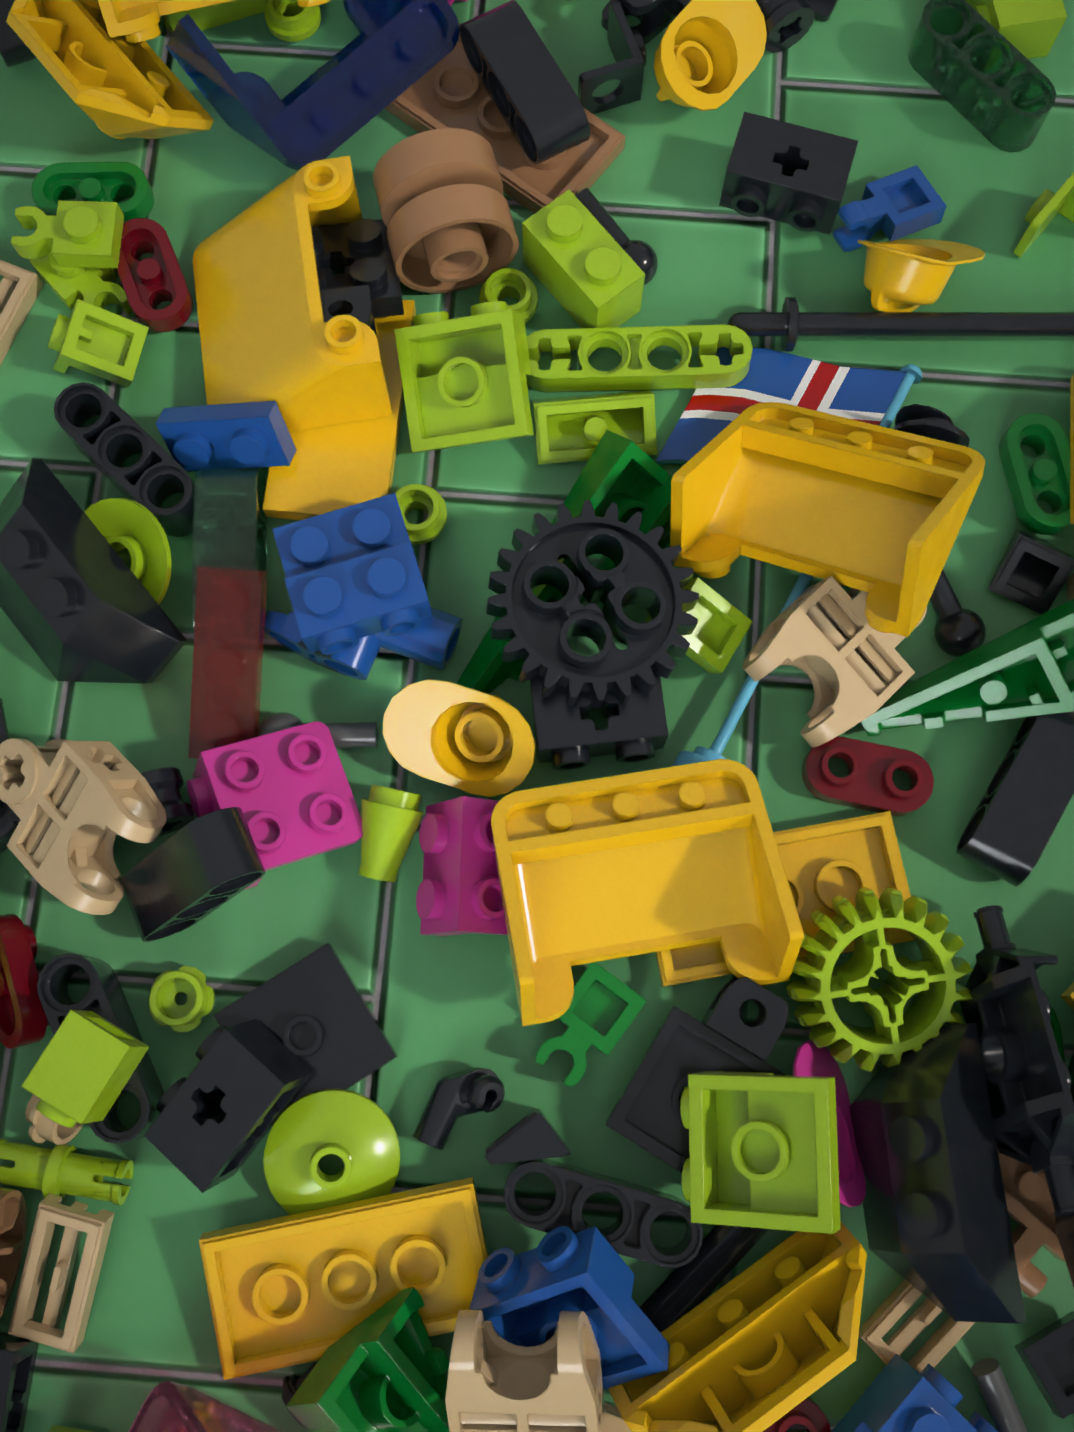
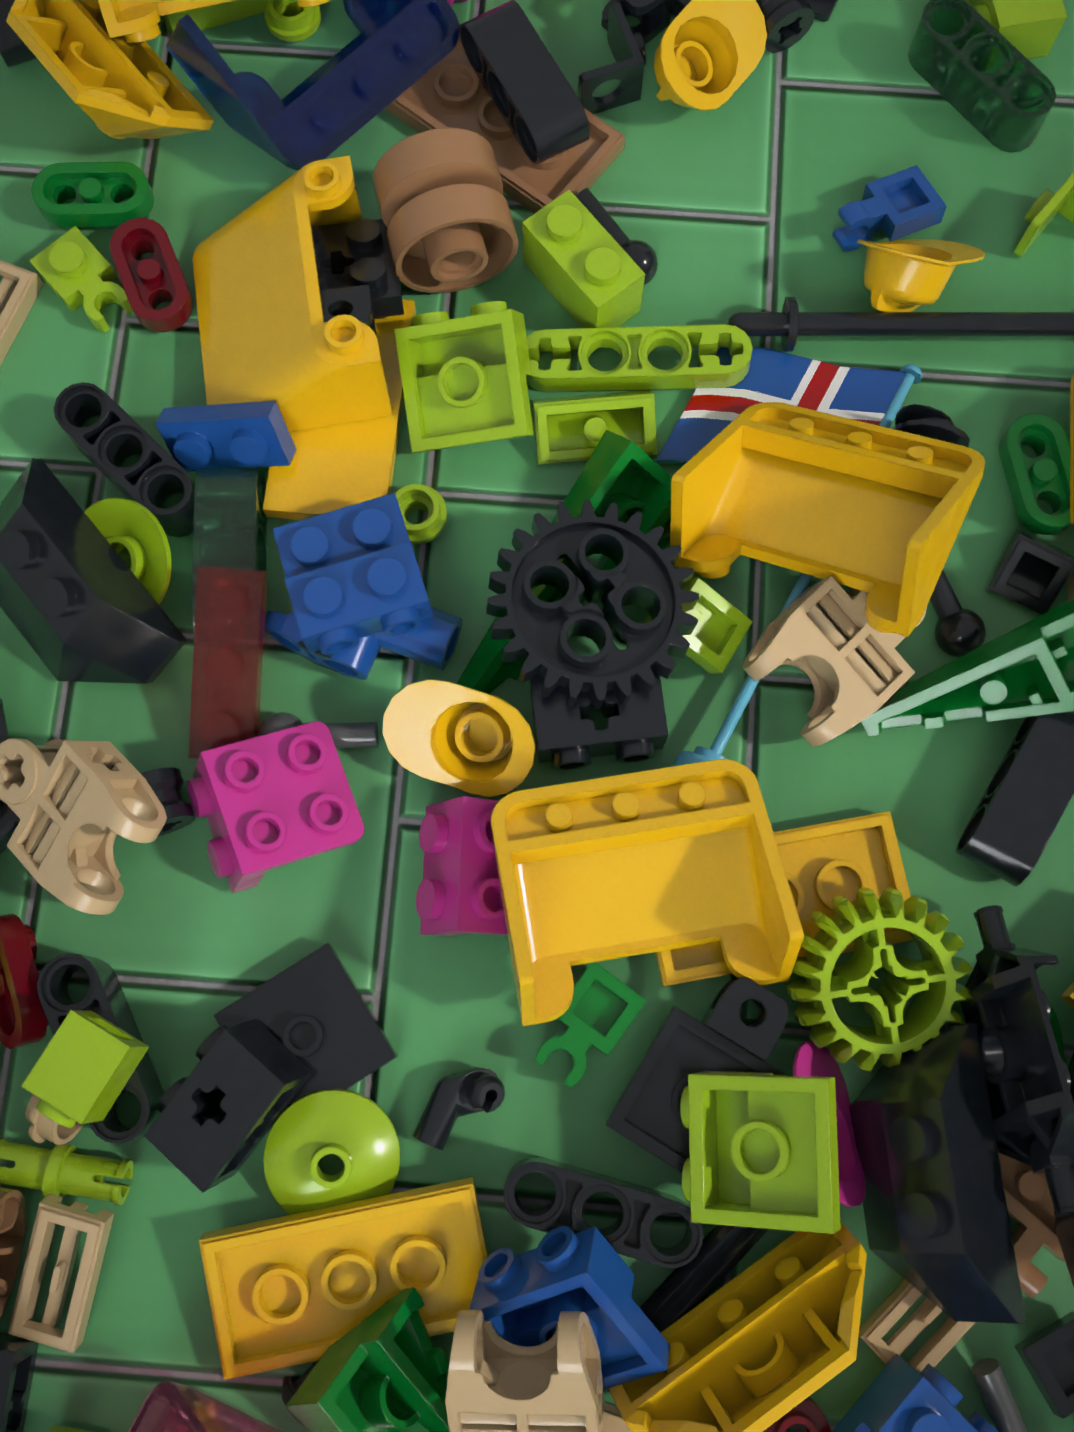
(77, 236): lime plate -> none
(97, 343): lime bracket -> none
(163, 998): lime plate -> none
(192, 874): black beam -> none
(387, 828): lime cone -> none
(511, 283): lime plate -> none
(527, 1140): black slope -> none
(787, 173): black brick -> none
(869, 776): dark red plate -> none

